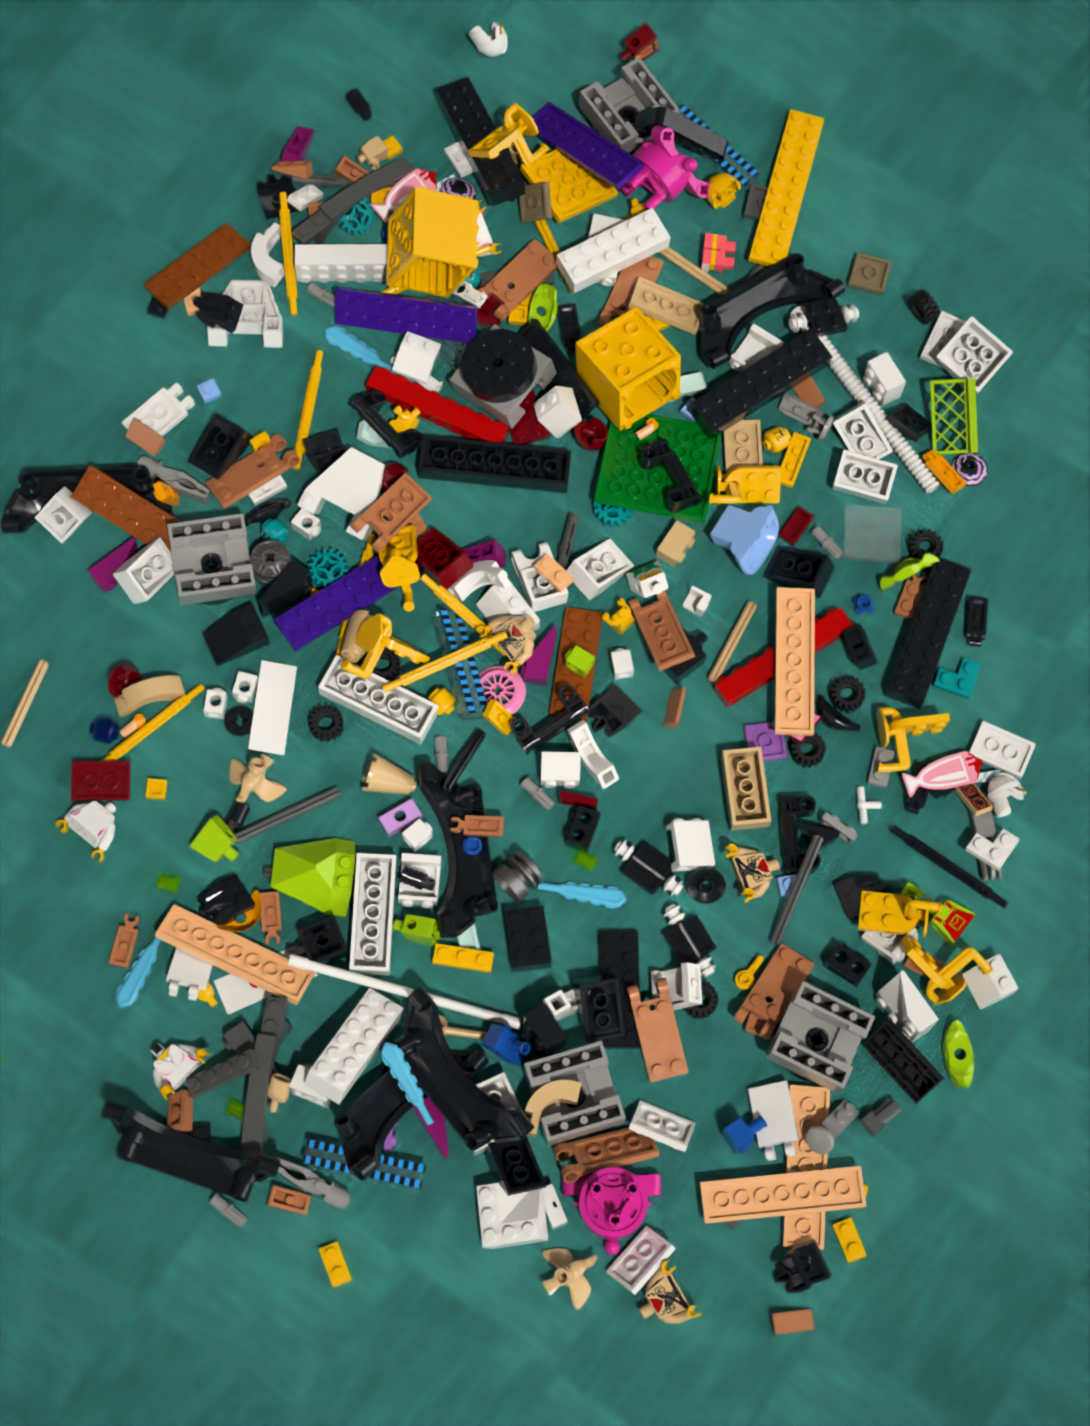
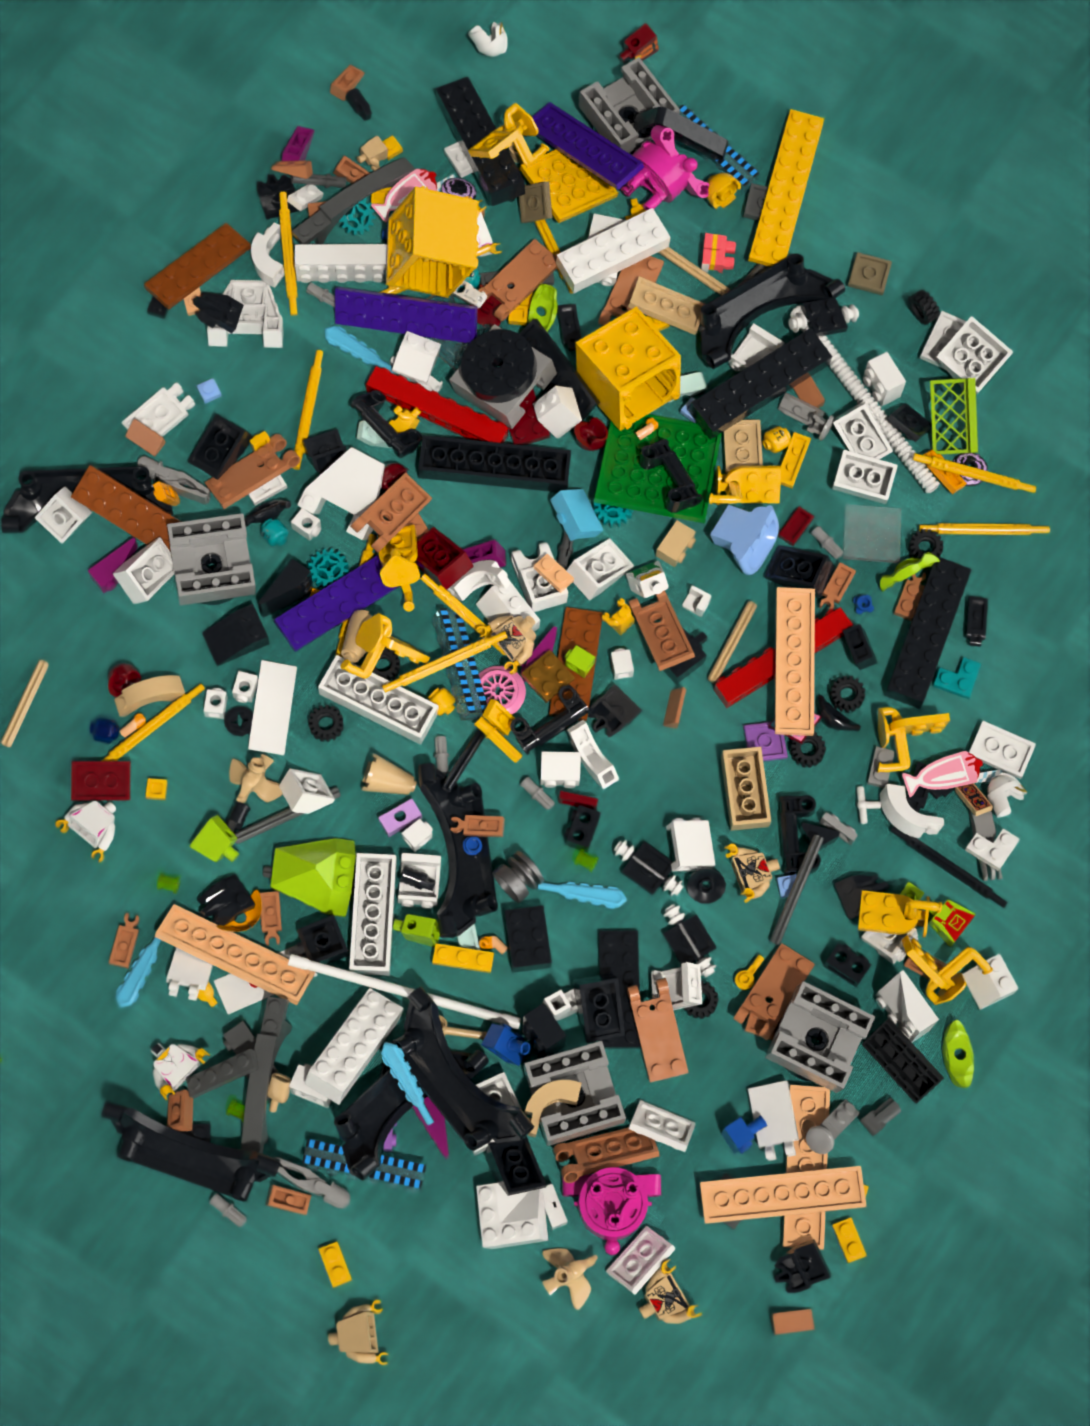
(266, 571): flat silver wheel -> none
(305, 791): none -> white slope
(346, 81): none -> nougat slope
(358, 1335): none -> tan torso
(491, 942): none -> arm
(498, 739): none -> yellow axle
(547, 676): none -> pearl gold plate
(576, 514): none -> medium azure container
(837, 585): none -> nougat plate
(903, 816): none -> white arch
(975, 473): none -> yellow axle
(985, 529): none -> yellow axle

